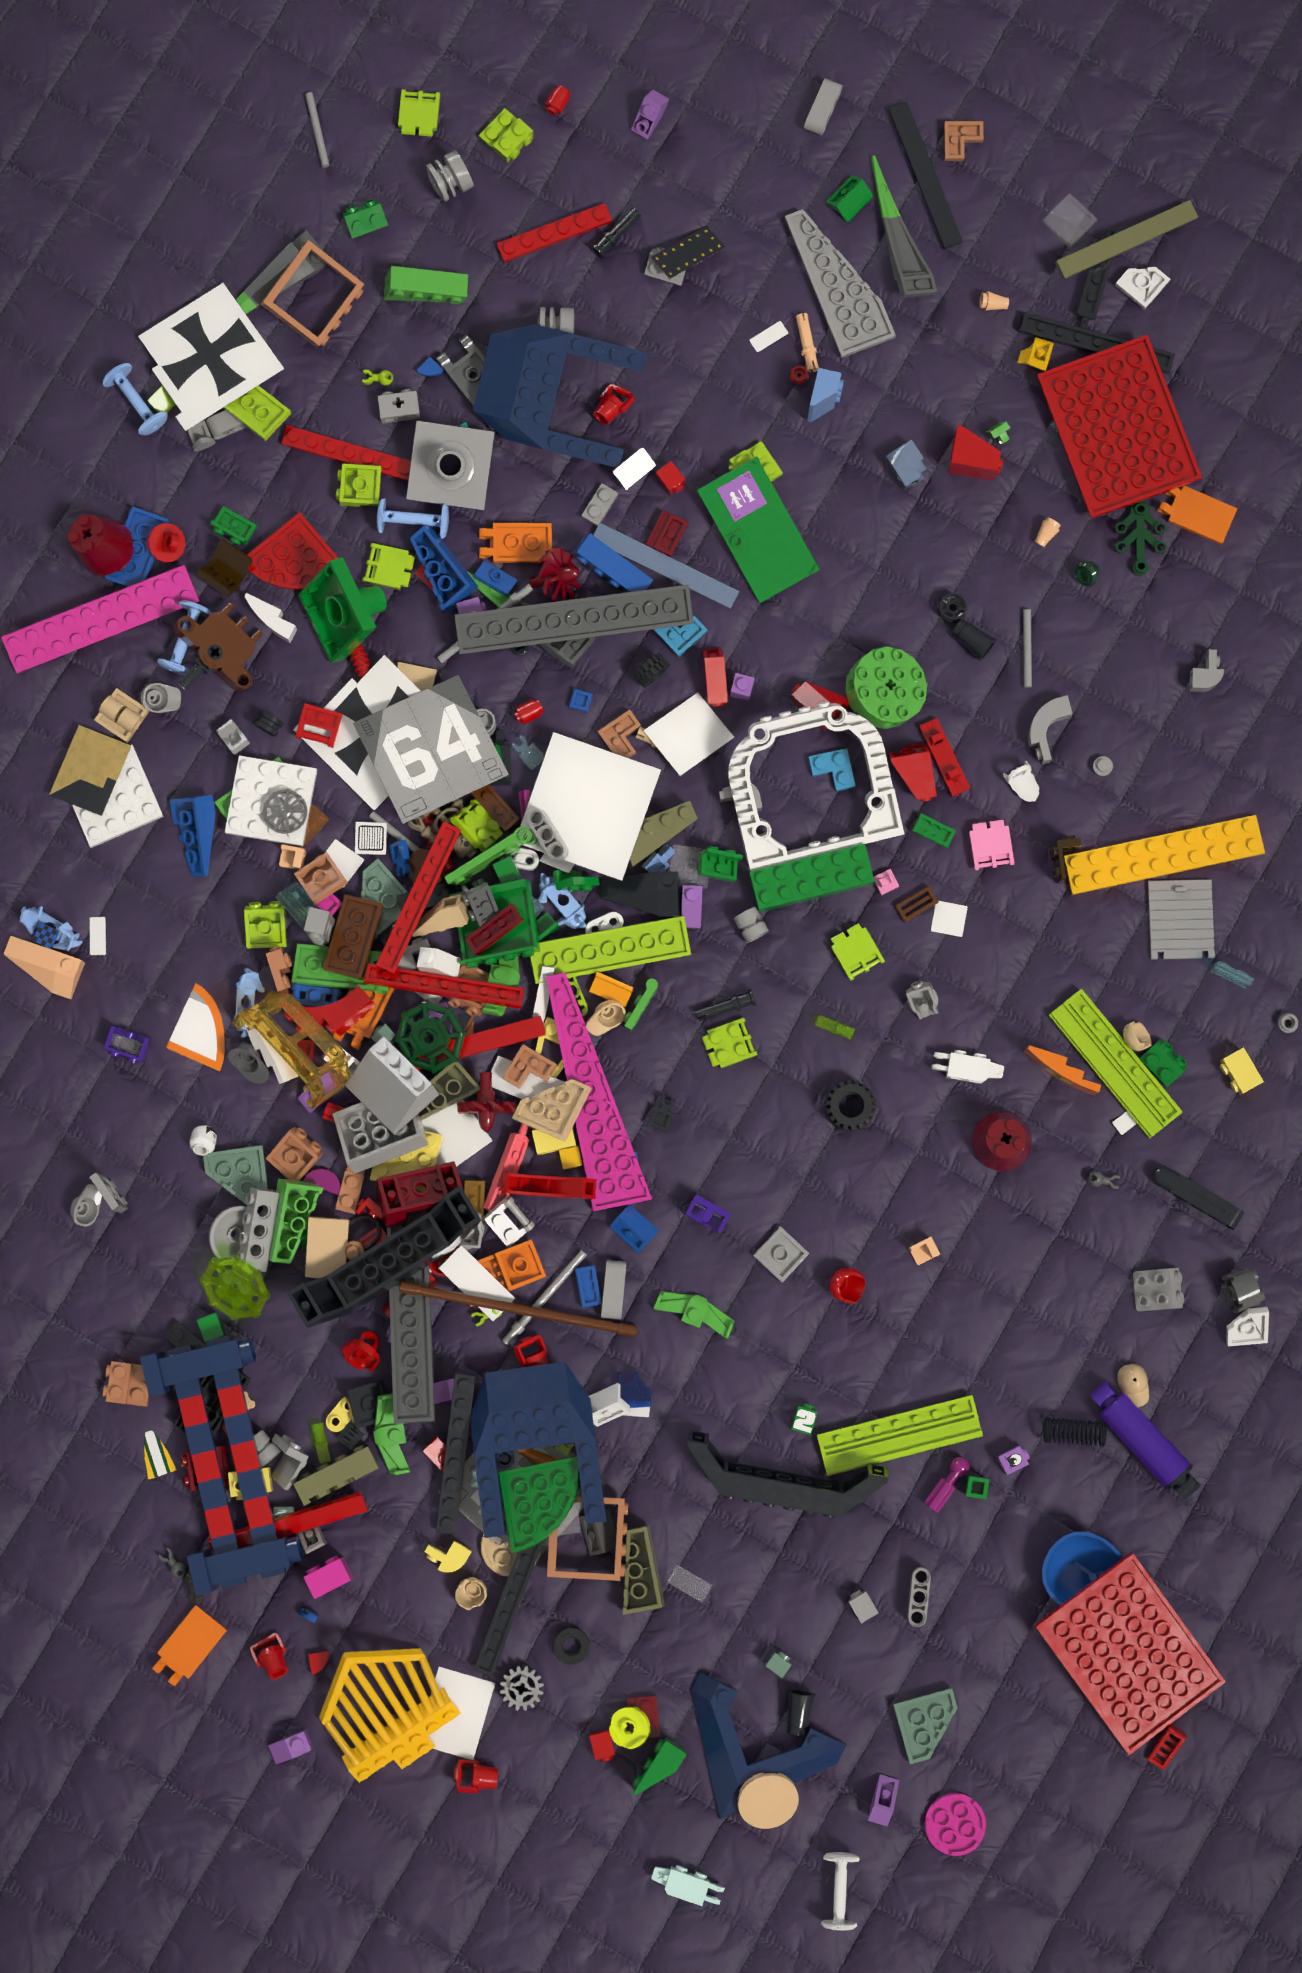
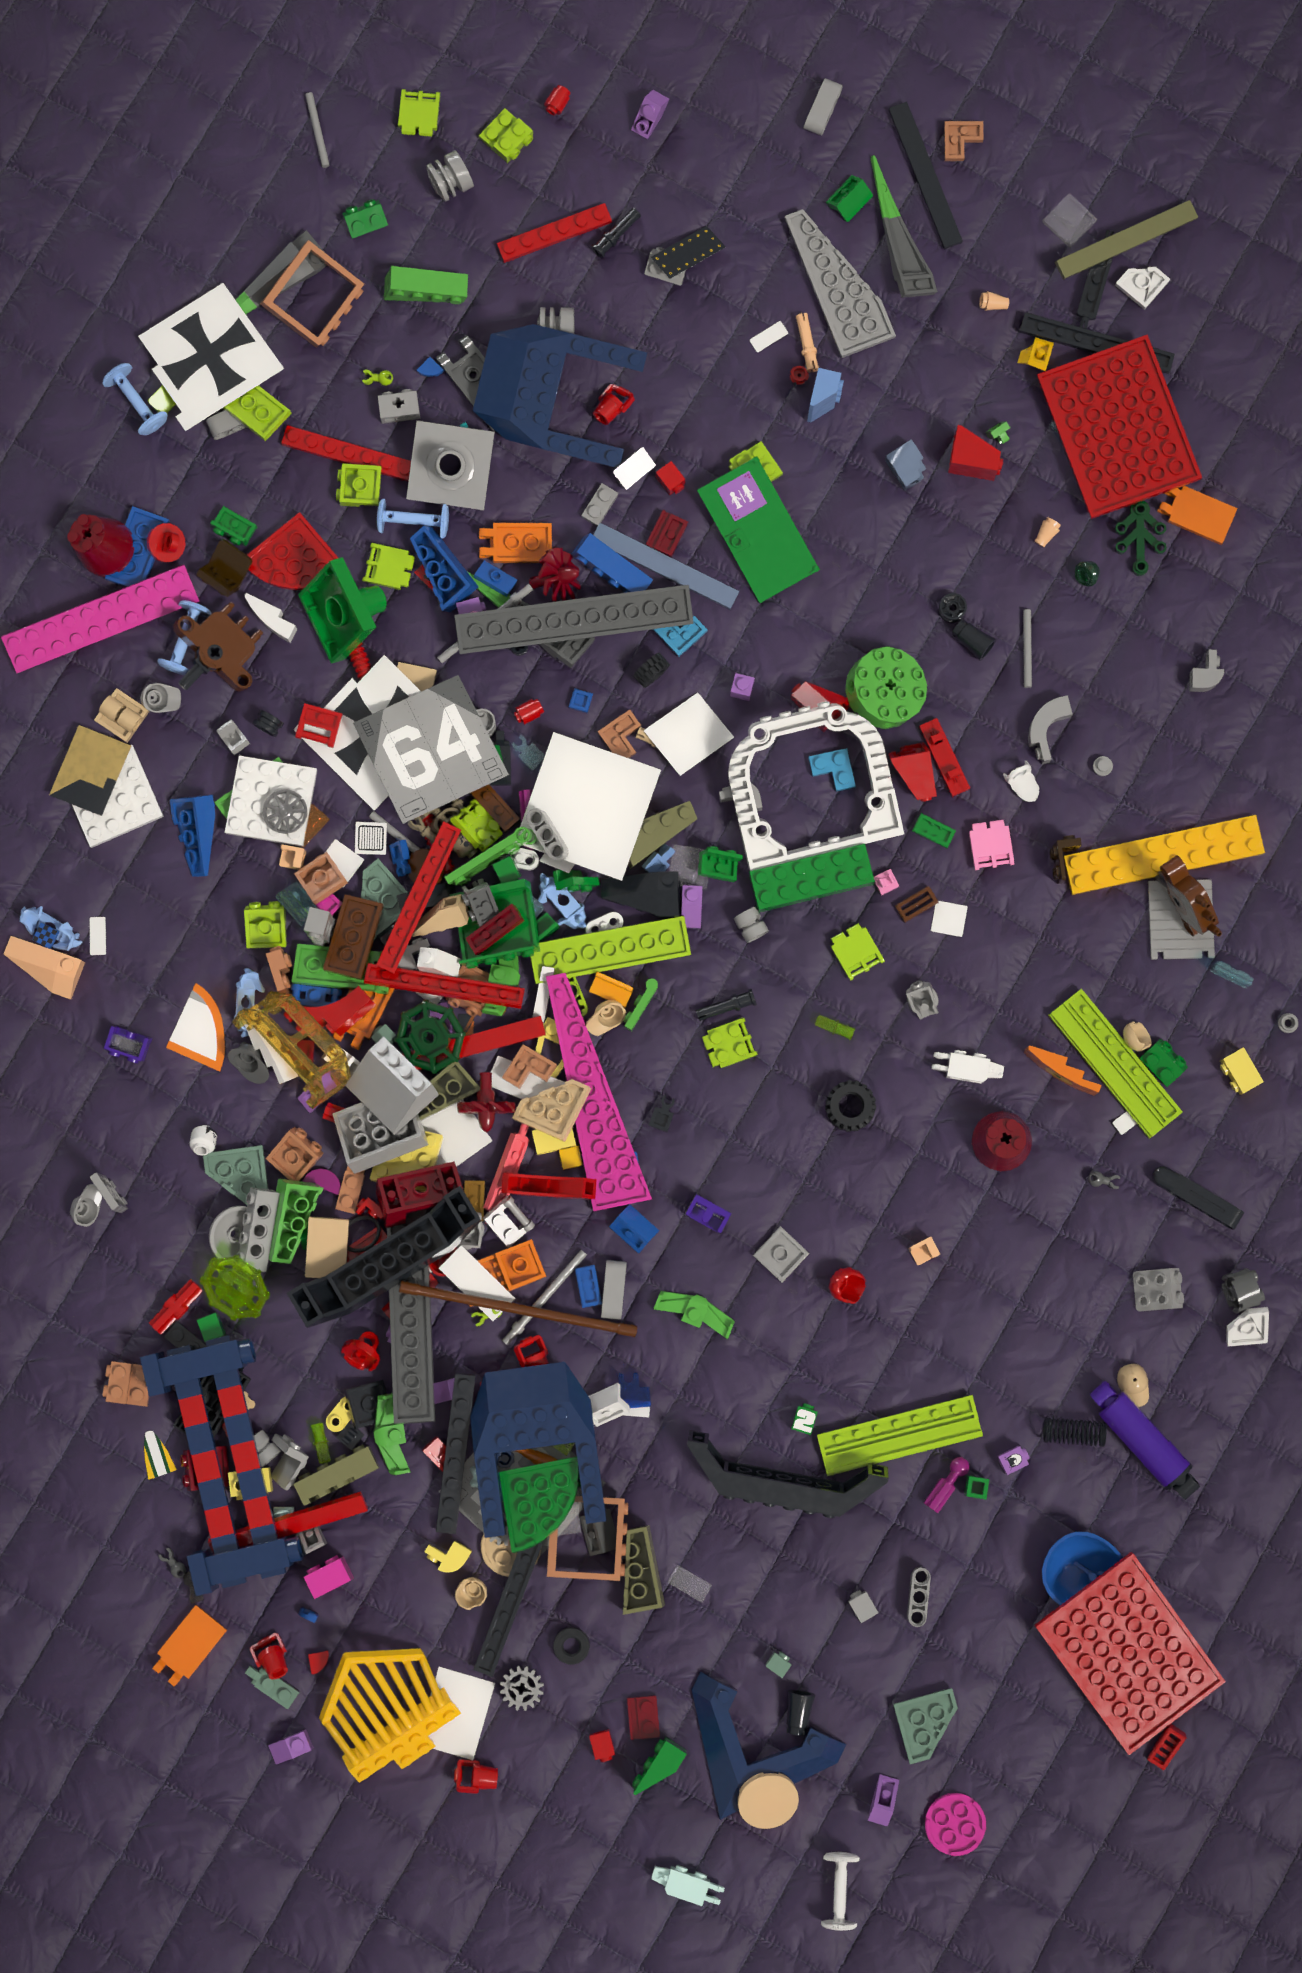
(176, 1307): none -> red piece
(201, 436): light grey tile -> none
(274, 1688): none -> sand green hinge
(354, 1249): medium nougat plate -> none
(619, 1723): neon yellow plate -> none
(715, 676): slope -> none
(1188, 897): none -> reddish brown piece

